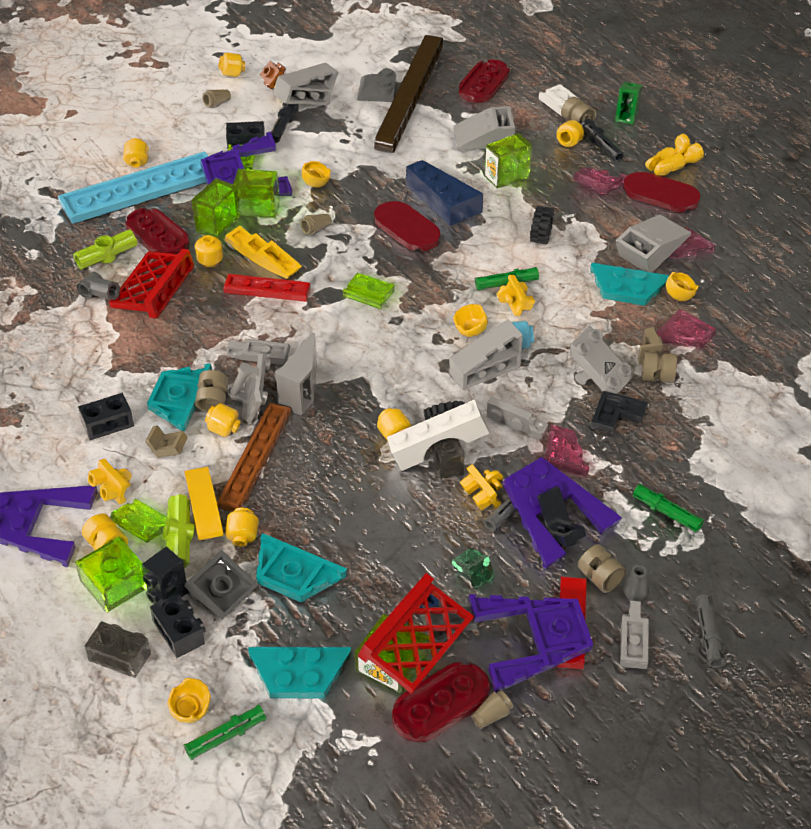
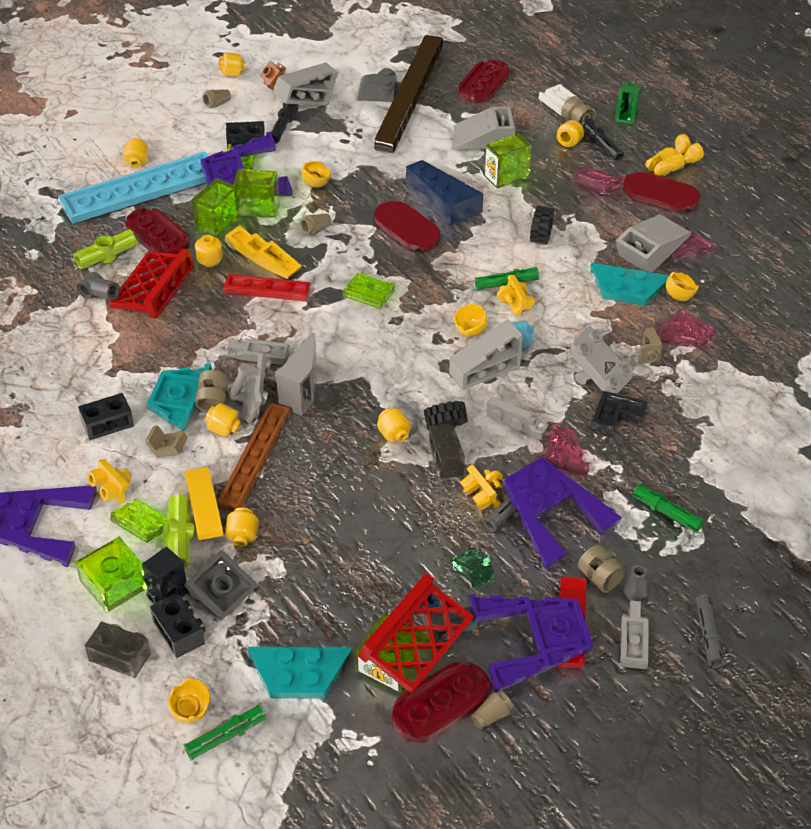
(101, 530): yellow wheel -> none
(294, 570): teal wing -> none
(461, 422): white arch -> none
(557, 518): black bracket -> none
(659, 367): dark tan wheel -> none

